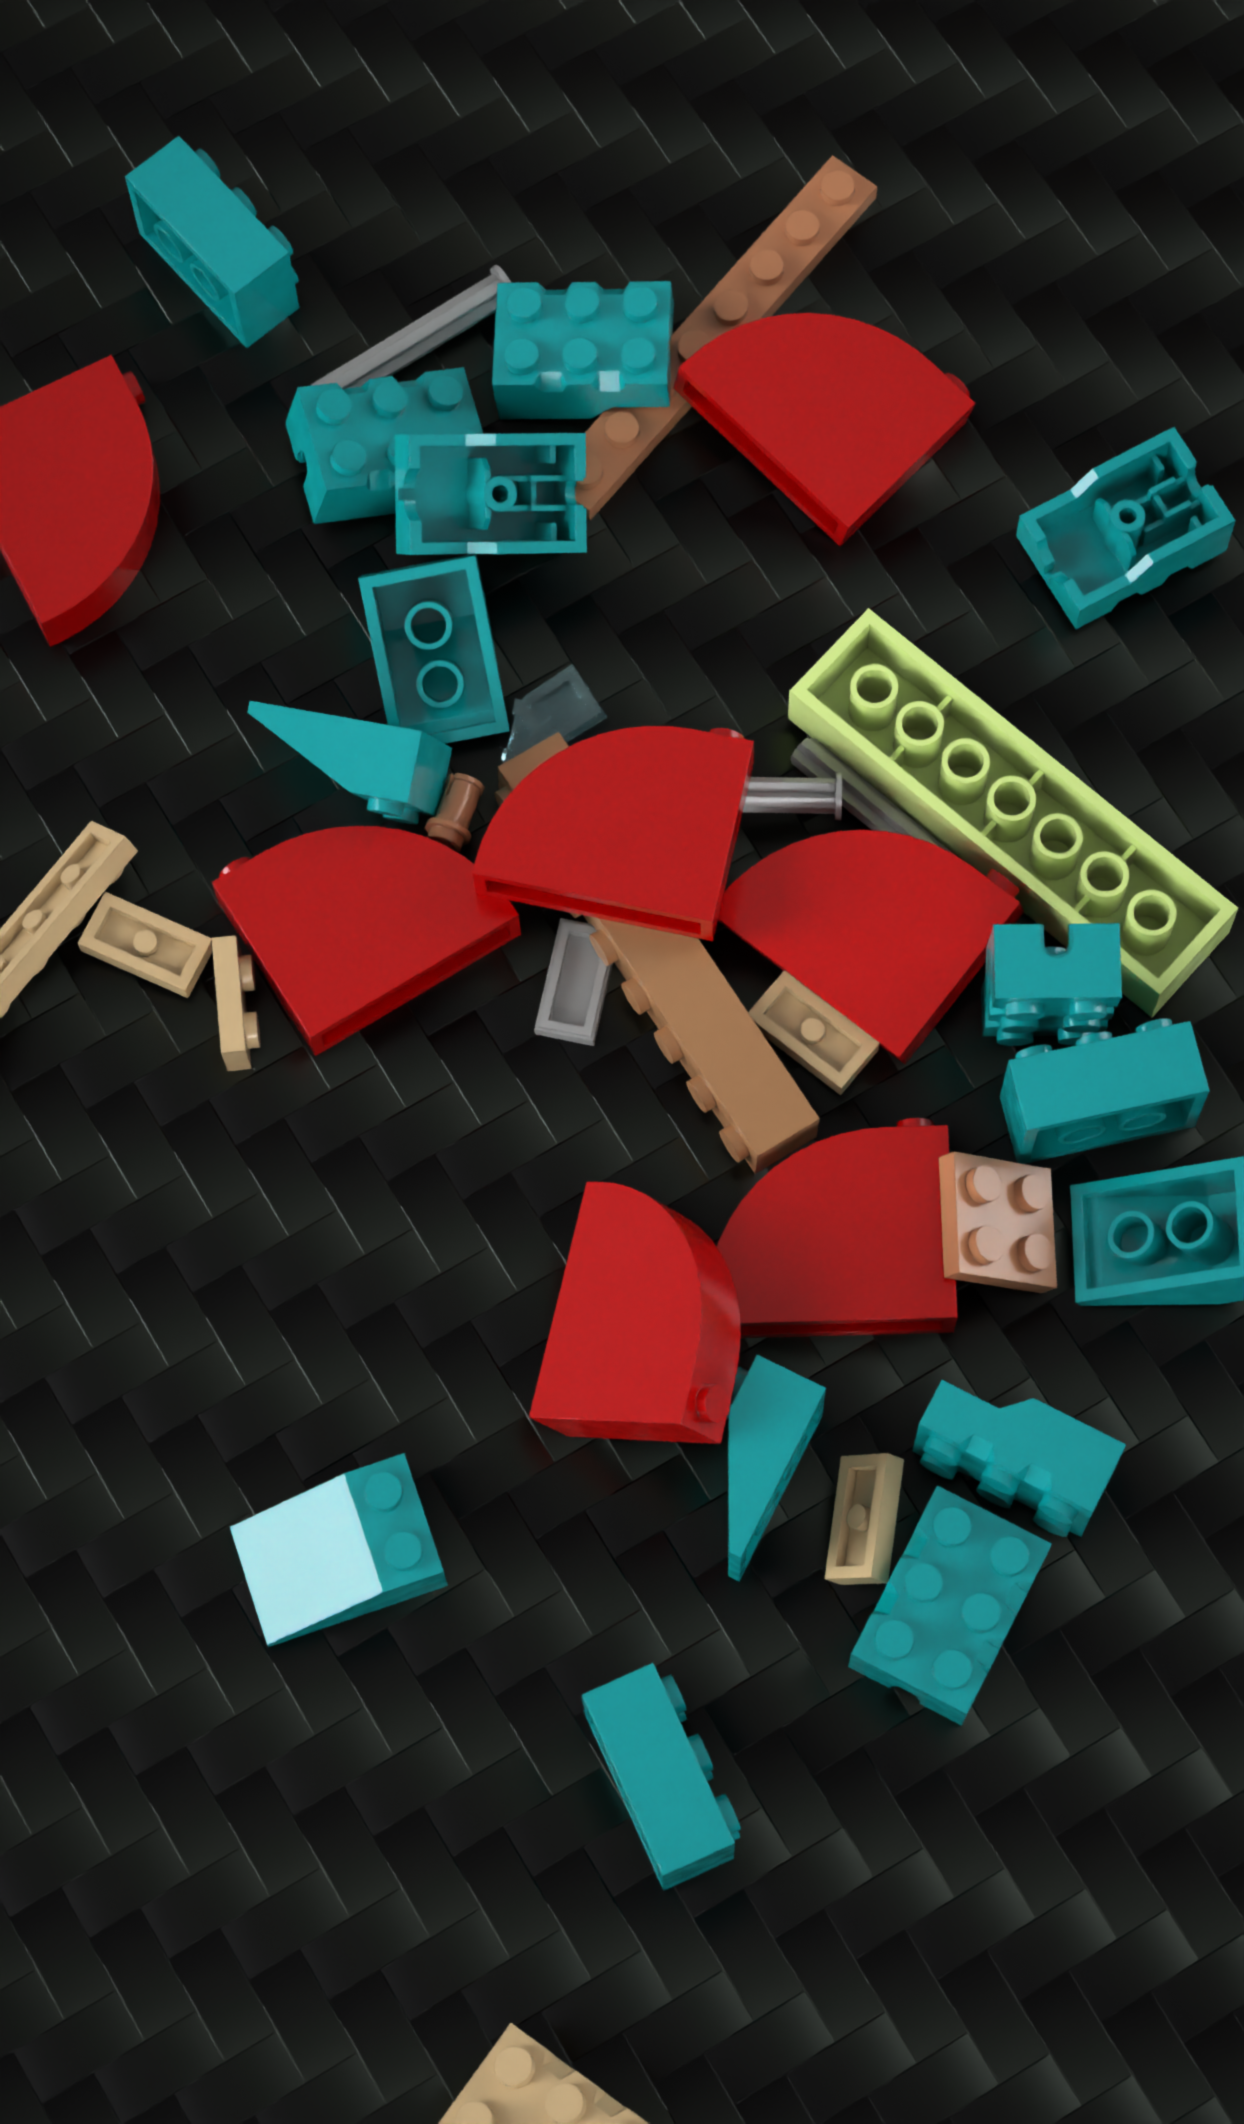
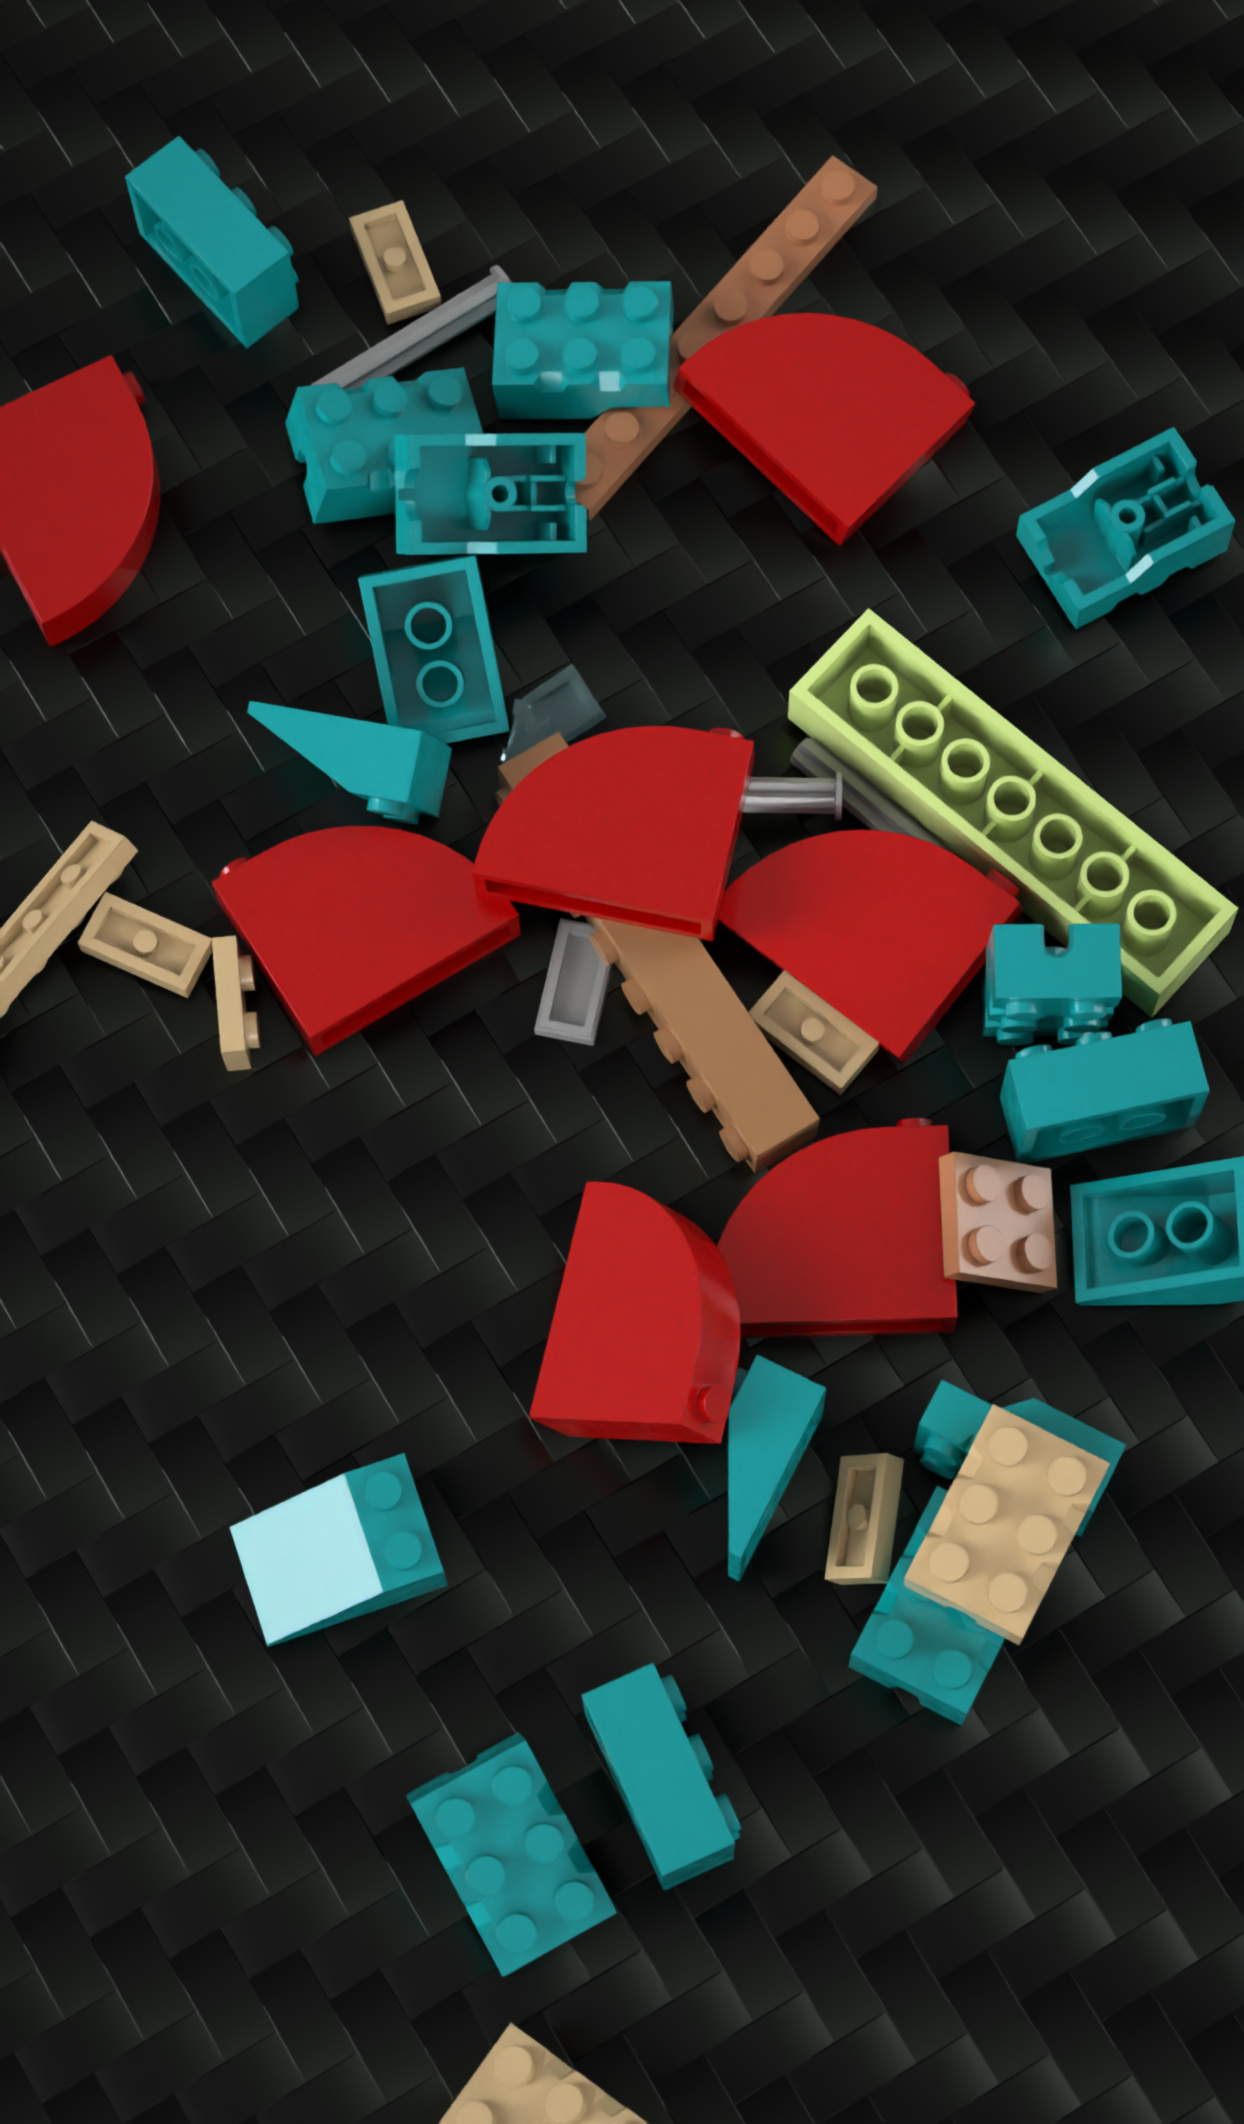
(395, 262): none -> tan plate
(455, 811): nougat pin -> none
(511, 1854): none -> teal piece
(1006, 1524): none -> tan piece

